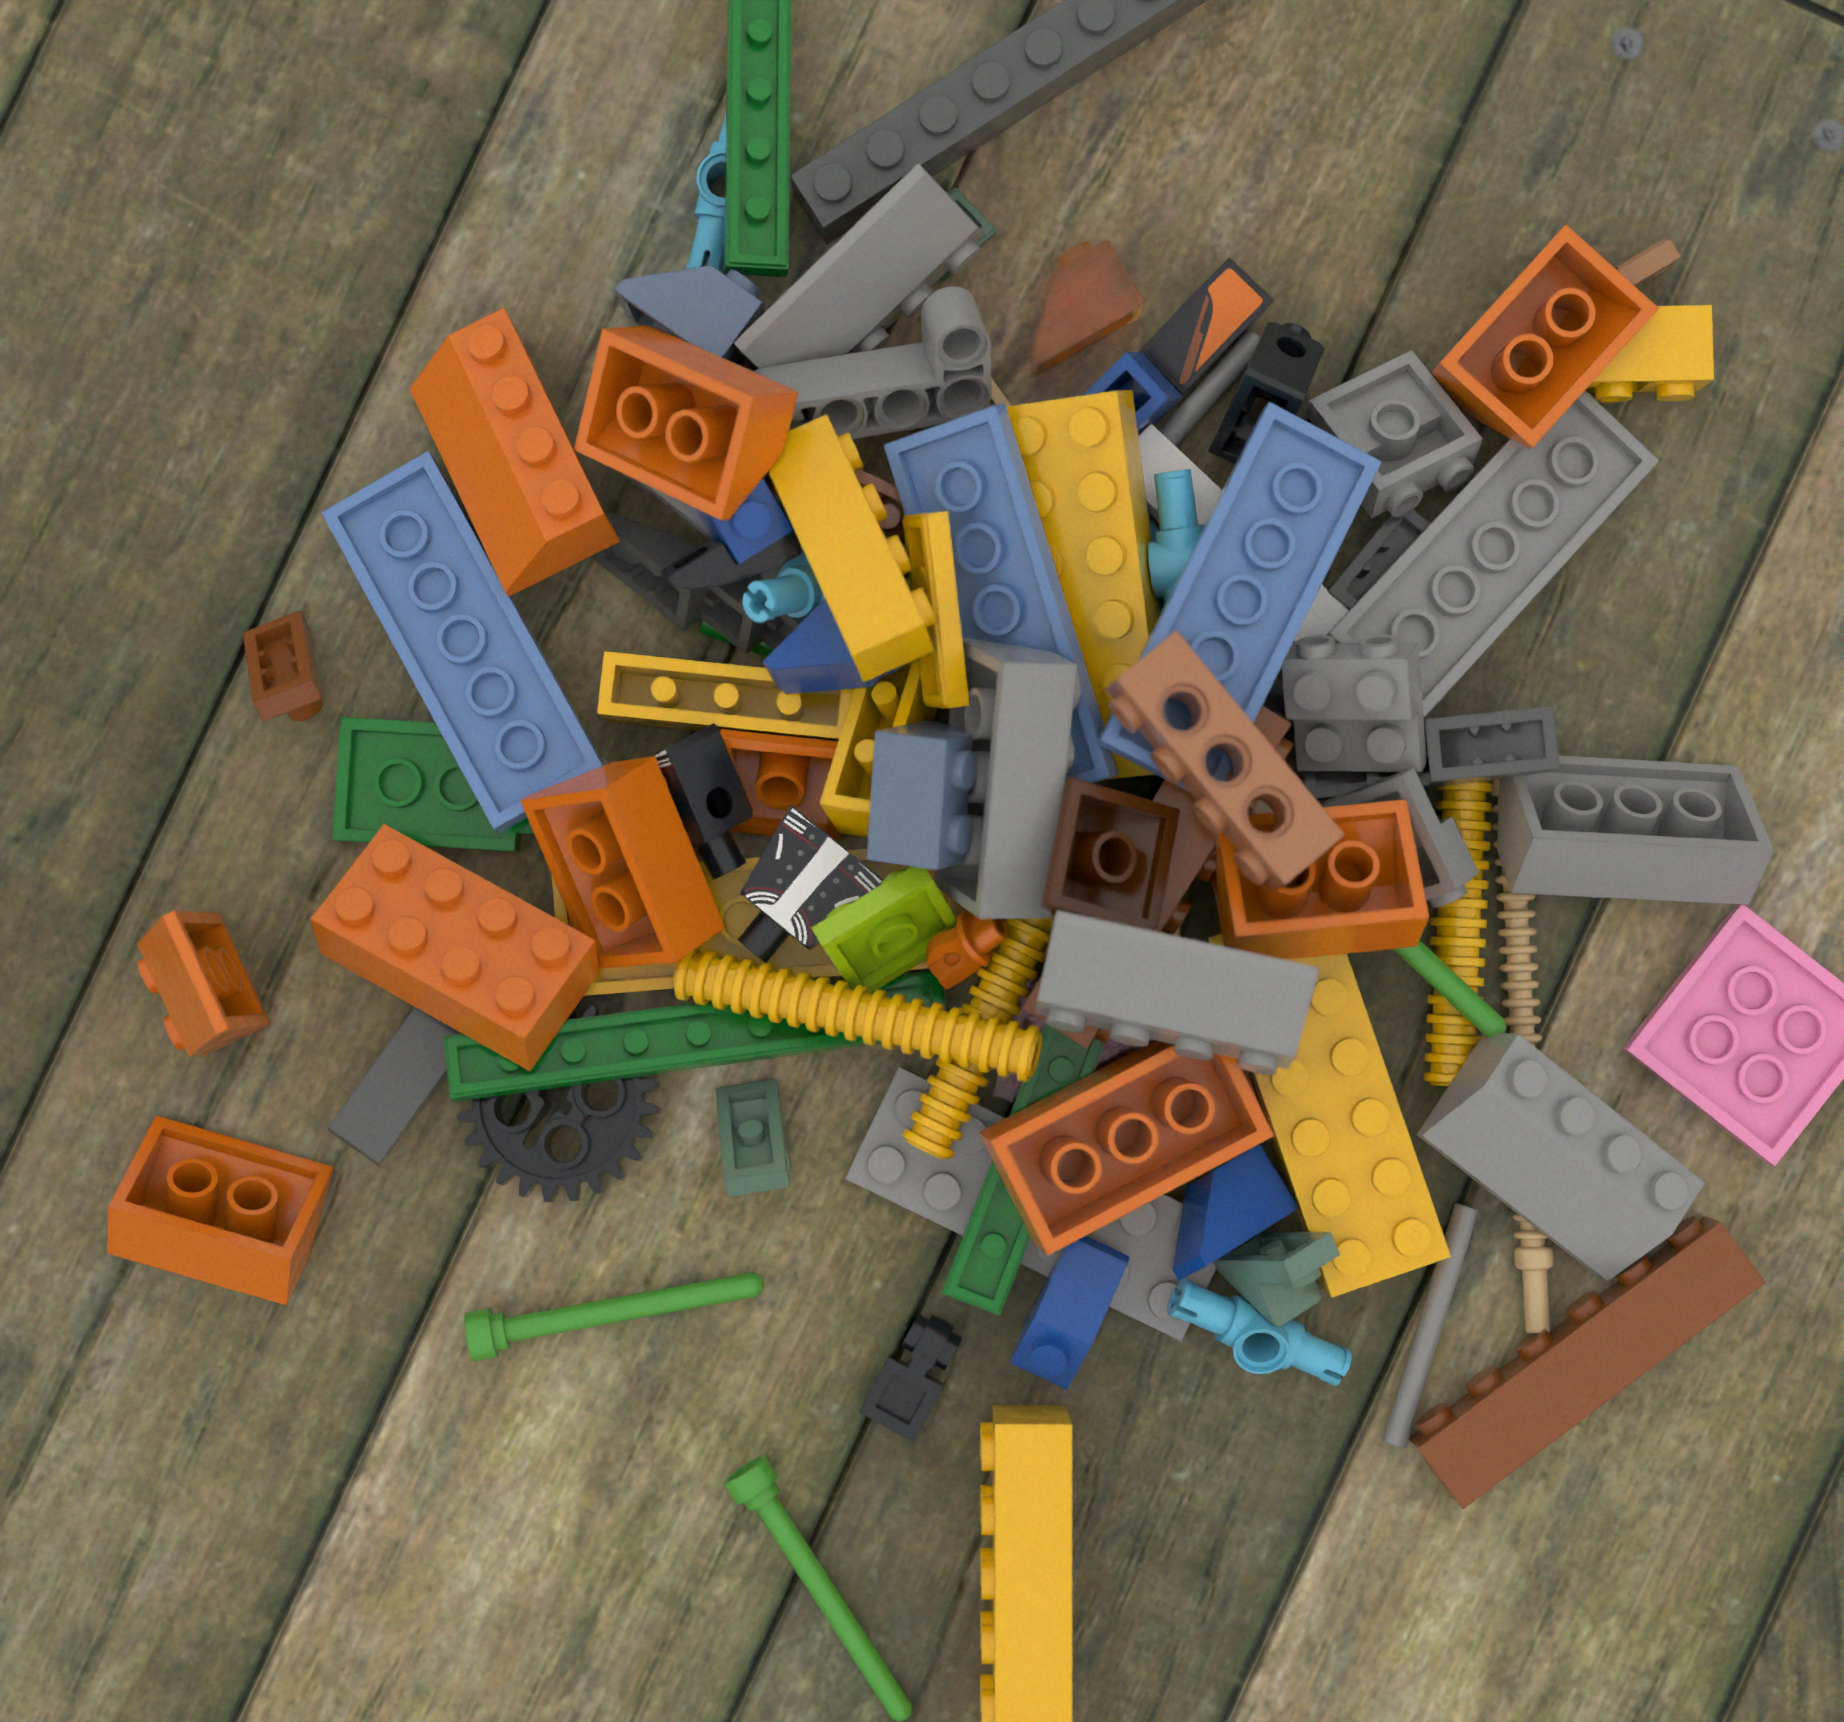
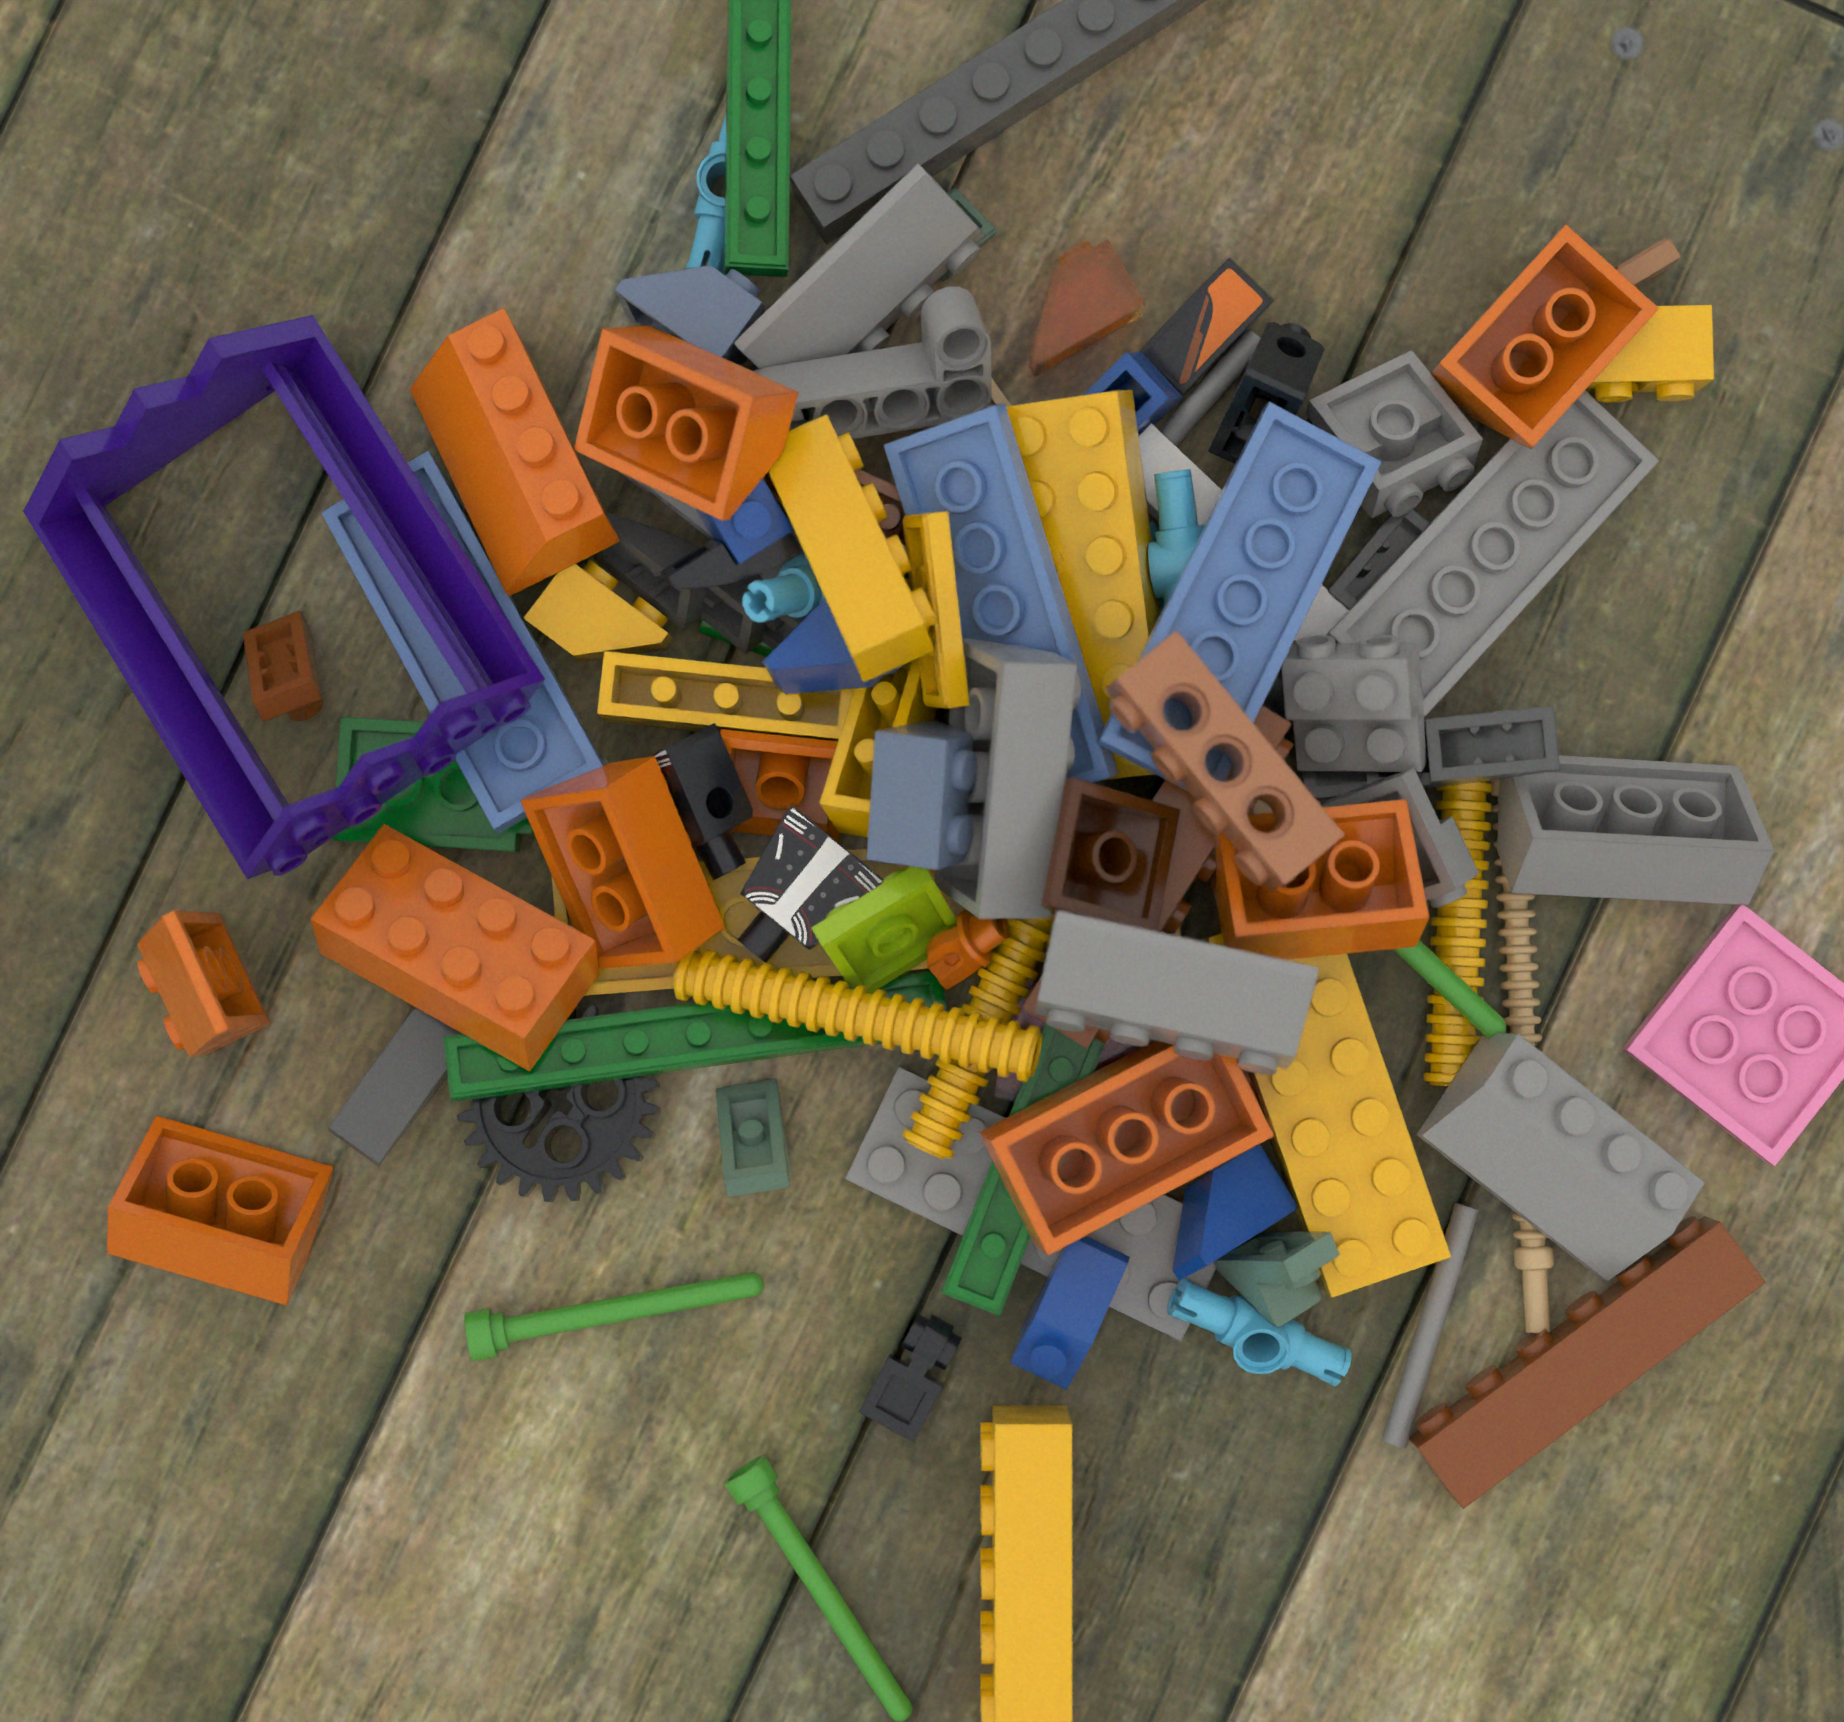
(157, 657): none -> dark purple door
(589, 618): none -> yellow slope

